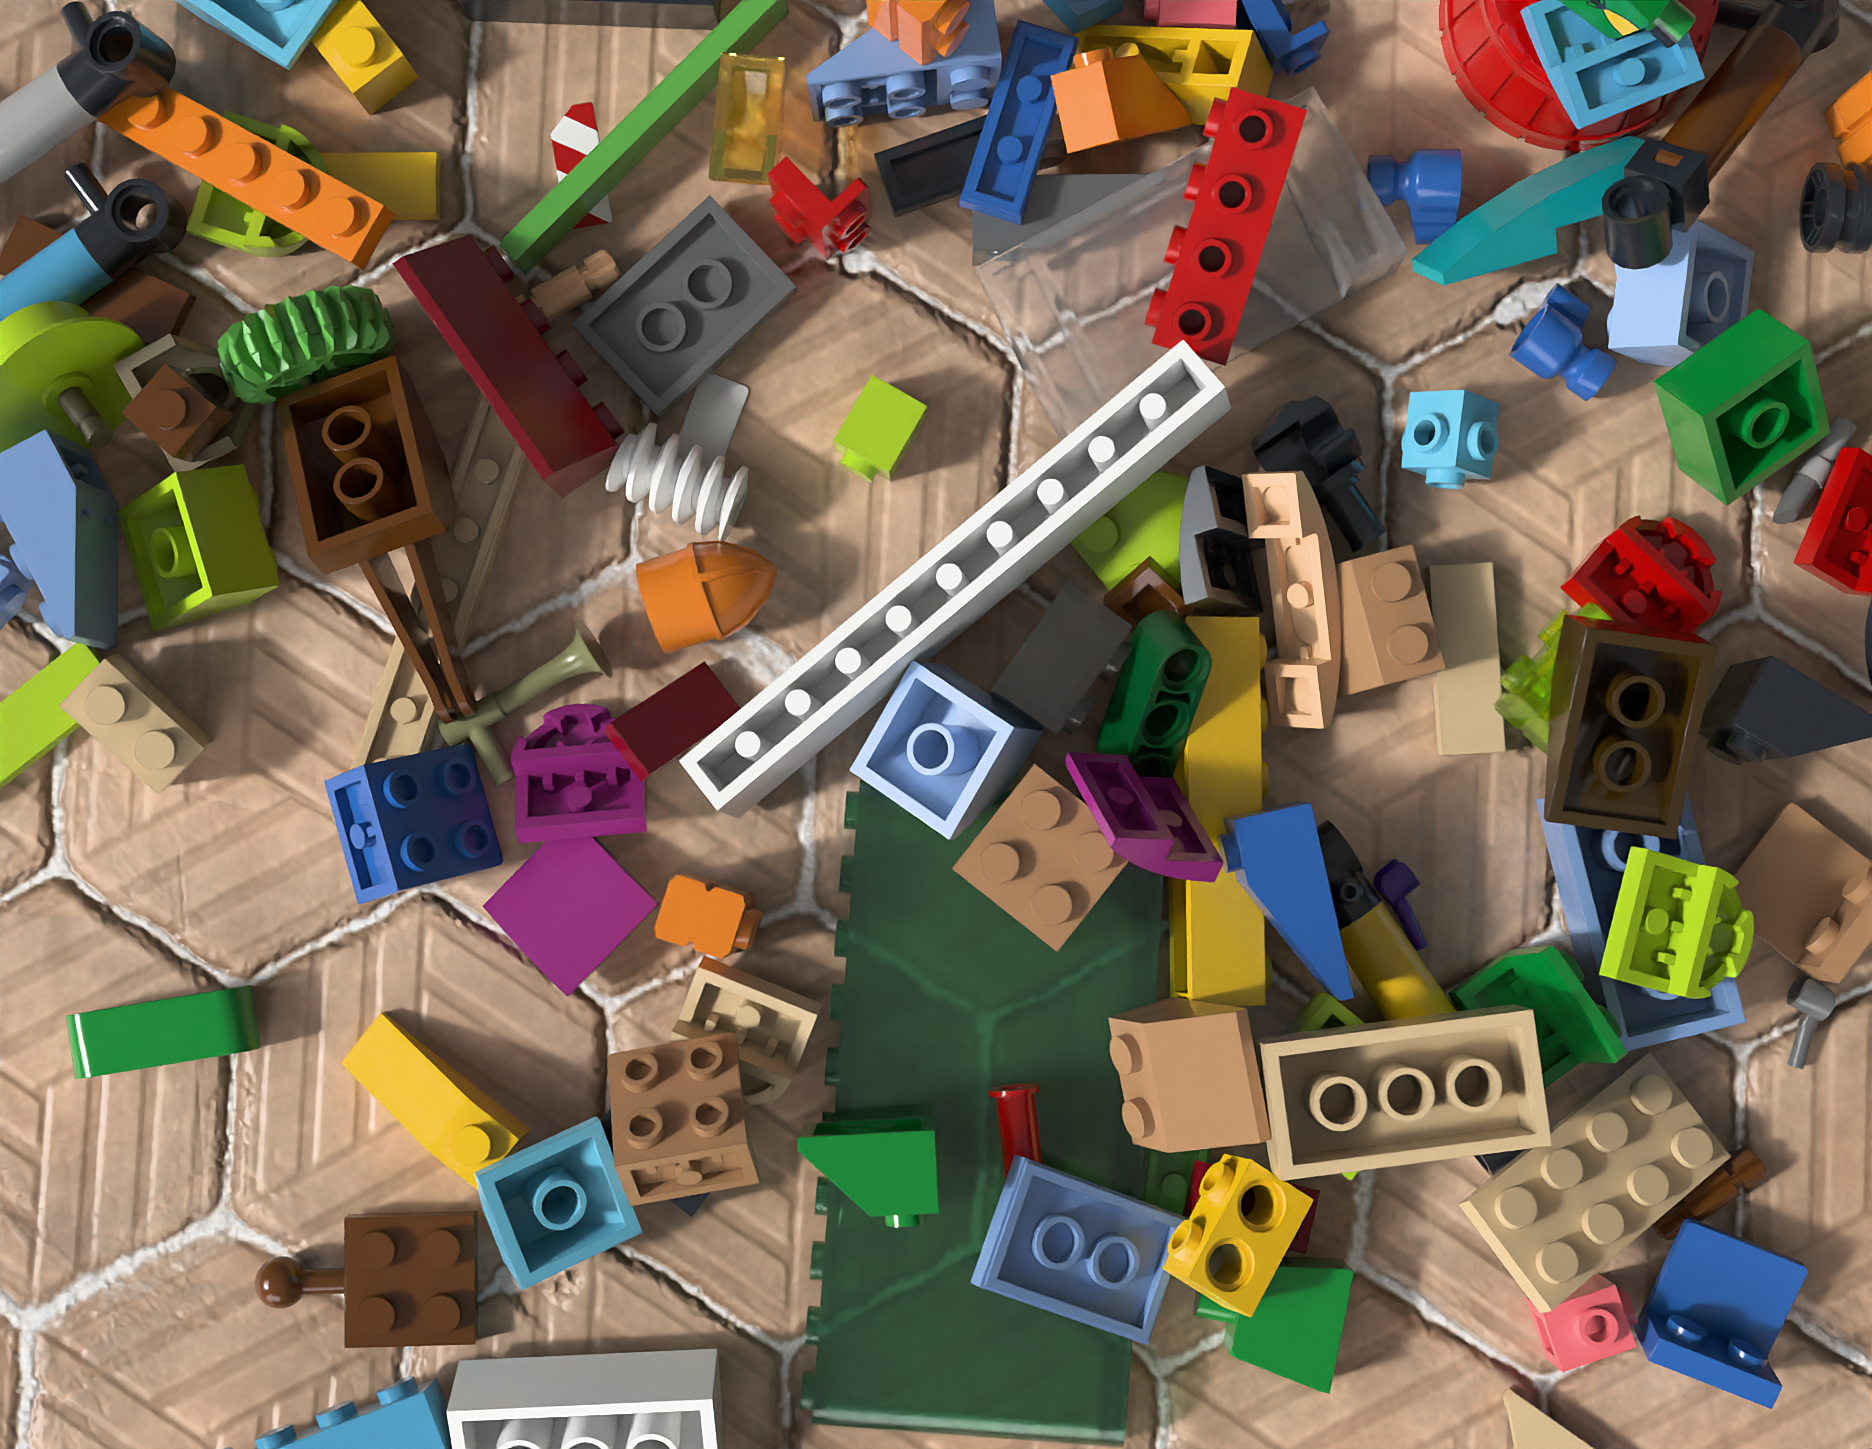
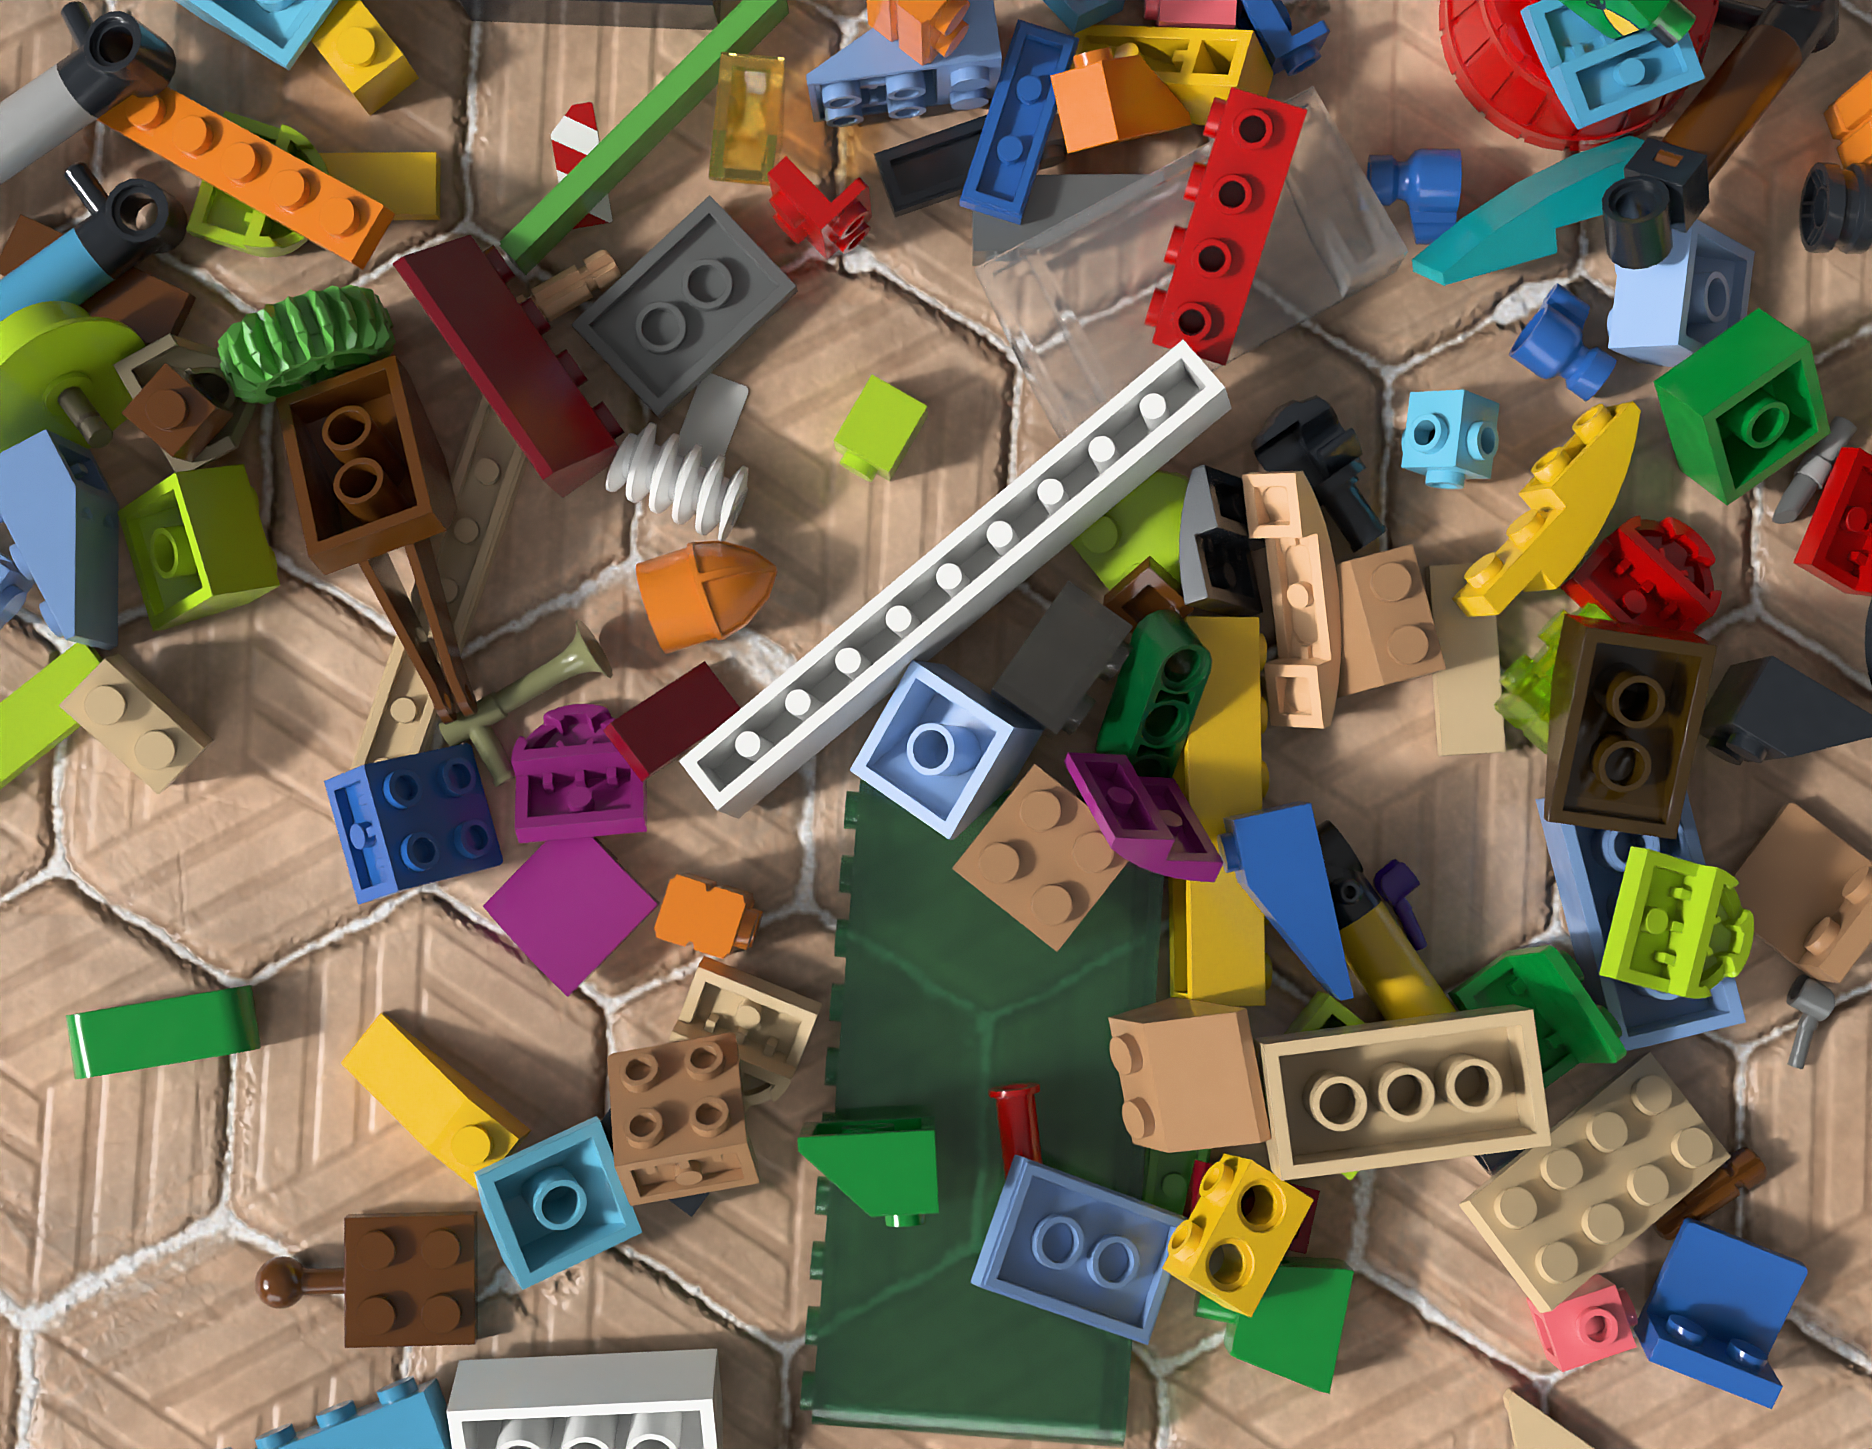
(1568, 505): none -> yellow slope

